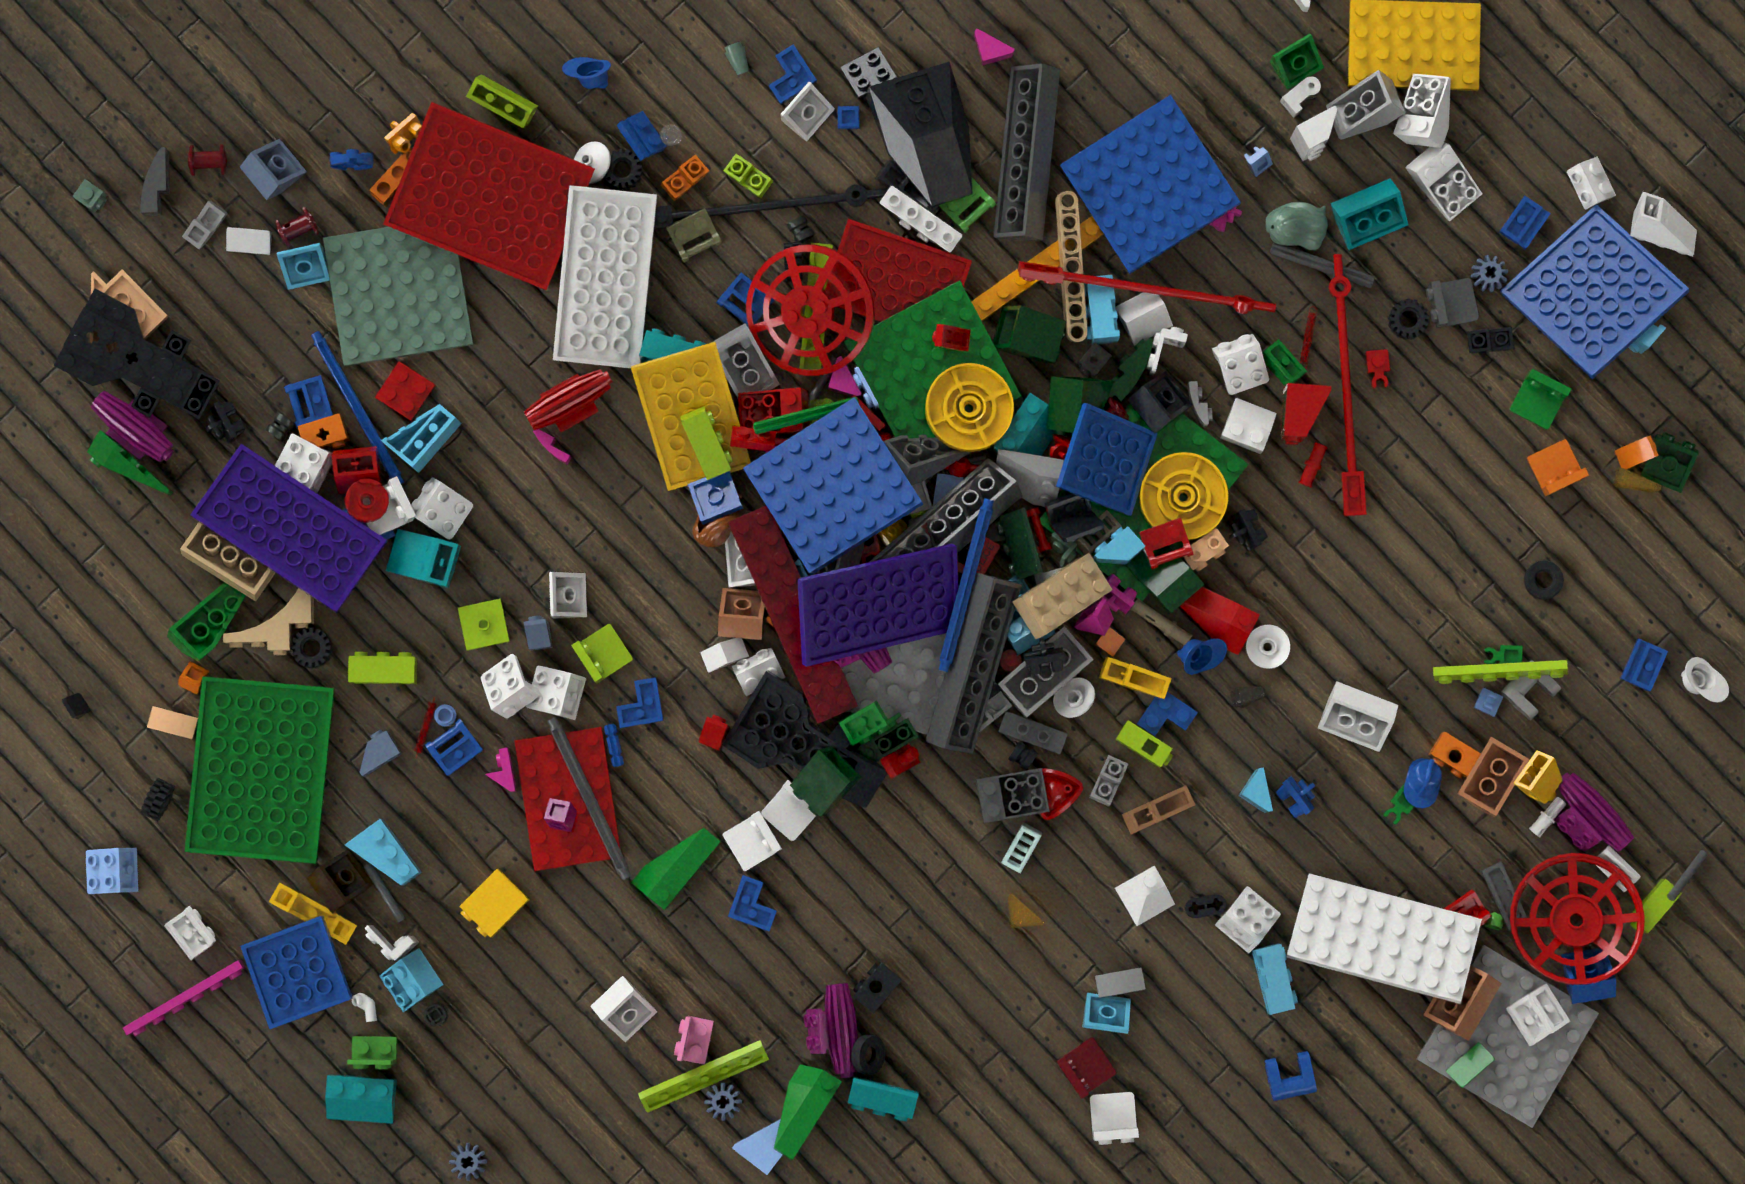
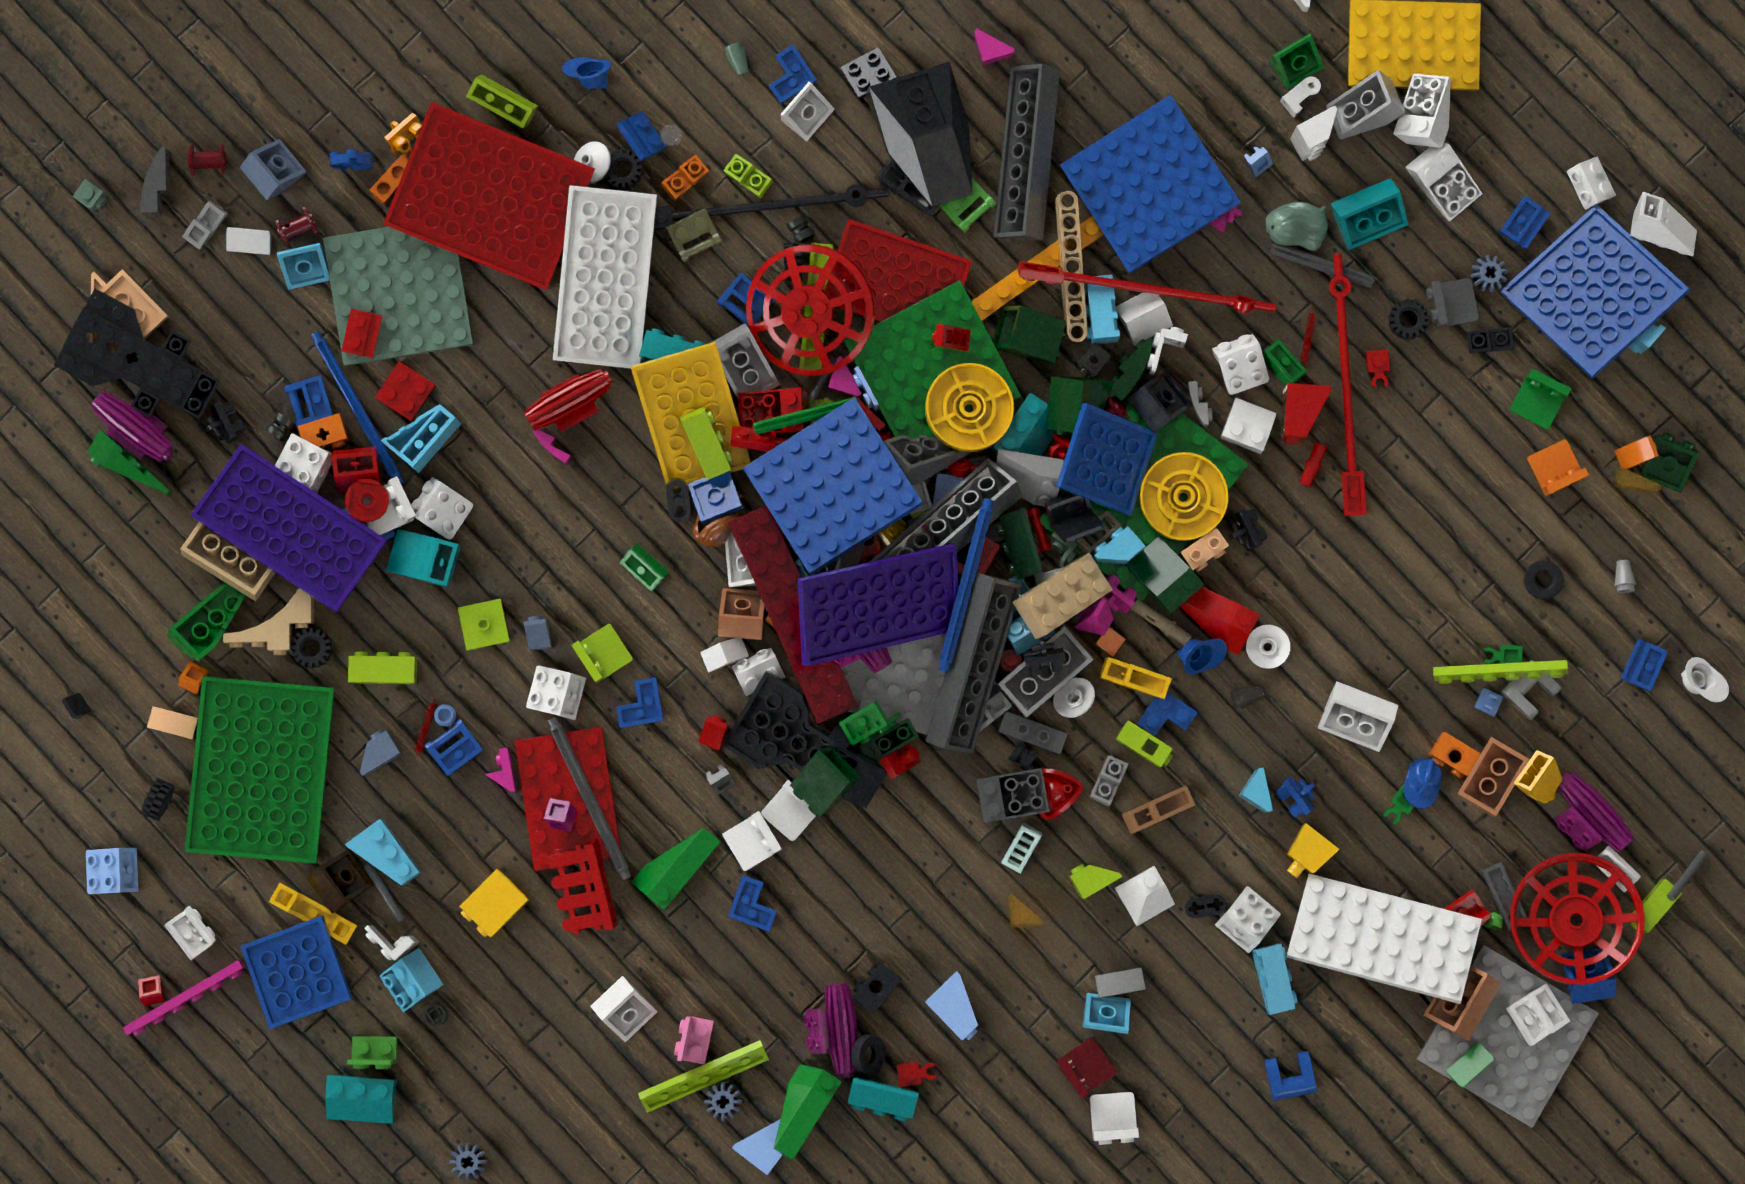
(151, 990): none -> red slope
(362, 333): none -> red plate
(367, 1004): white arm -> none
(507, 688): white bracket -> none
(567, 595): white slope -> none
(591, 897): none -> red fence
(613, 745): blue axle -> none
(644, 567): none -> green slope
(678, 498): none -> black plate
(721, 780): none -> dark grey tile
(848, 117): blue tile -> none
(911, 1074): none -> red plate
(921, 220): white bracket -> none
(954, 1008): none -> light blue slope
(1091, 879): none -> lime slope
(1163, 536): red plate -> none
(1309, 851): none -> yellow torso
(1547, 817): white axle -> none
(1624, 577): none -> light grey cone

